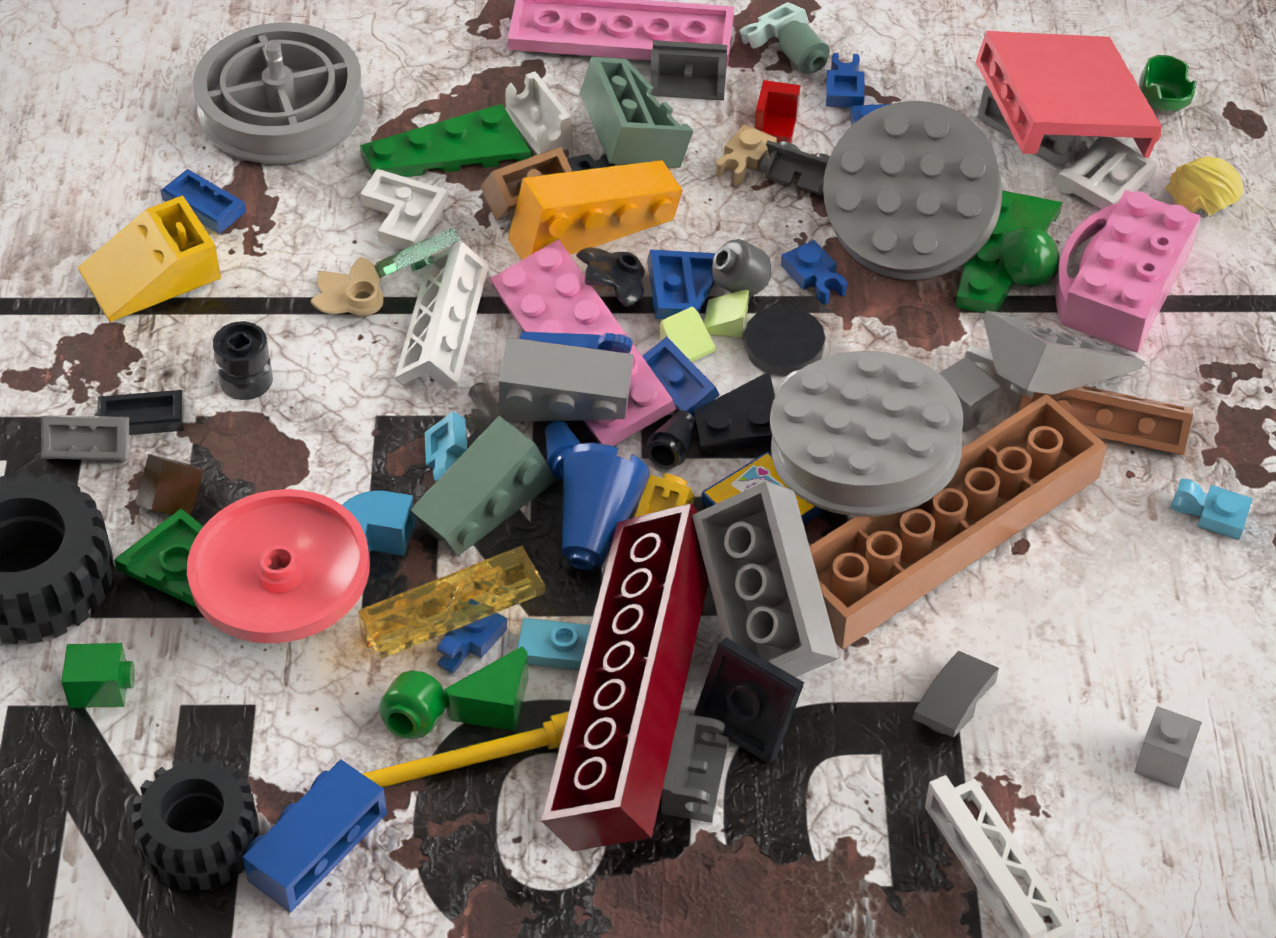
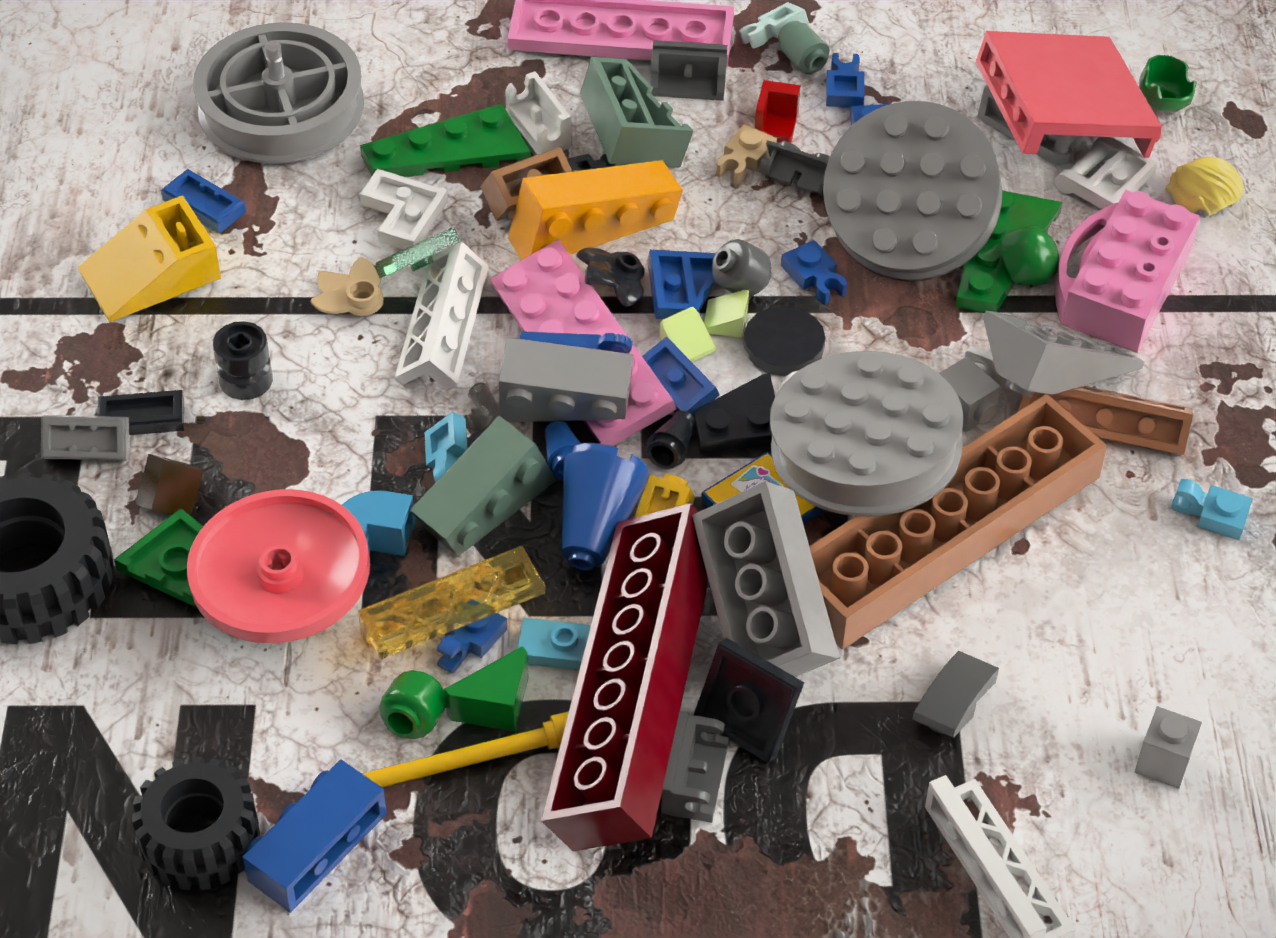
(96, 675): green brick -> none

